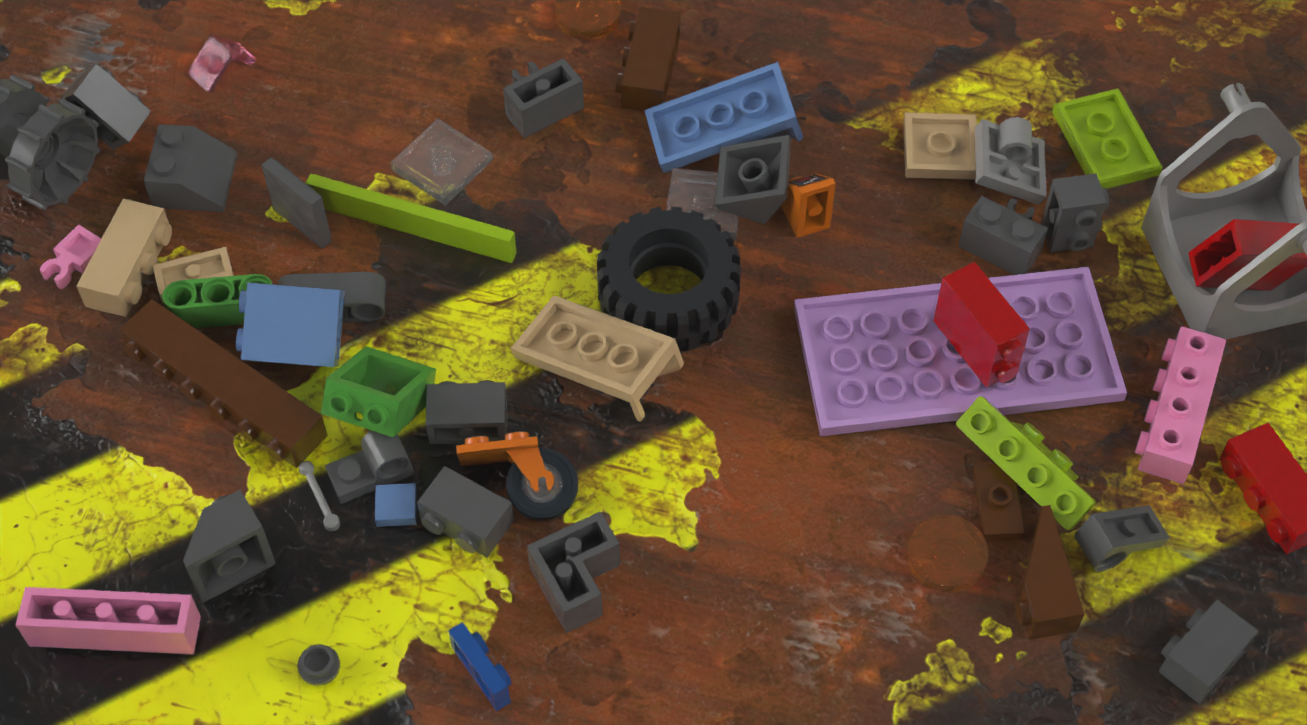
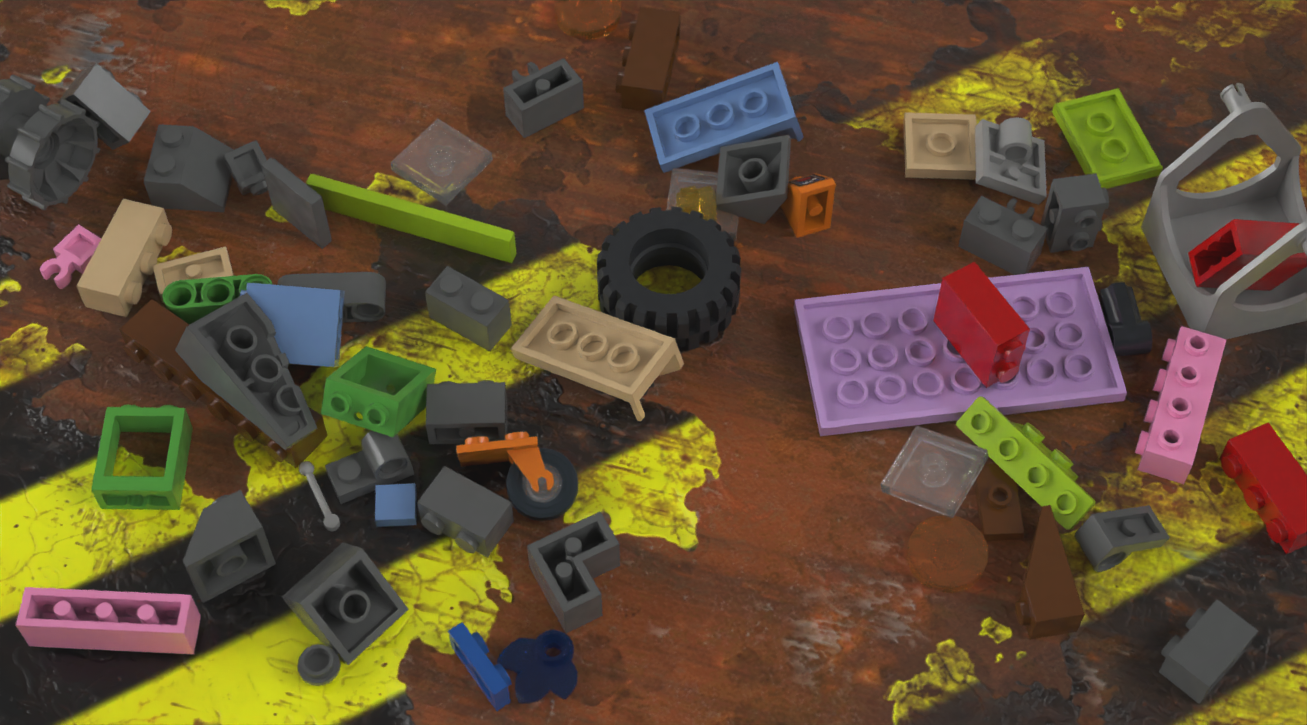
(142, 491): none -> bright green window
(214, 60): clear pink bracket -> none
(241, 362): none -> dark grey wedge
(247, 169): none -> dark grey bracket
(345, 602): none -> dark grey slope
(468, 308): none -> dark grey brick
(536, 670): none -> clear blue plate
(700, 200): none -> clear yellow tile
(934, 471): none -> clear plate
(1123, 320): none -> black piece

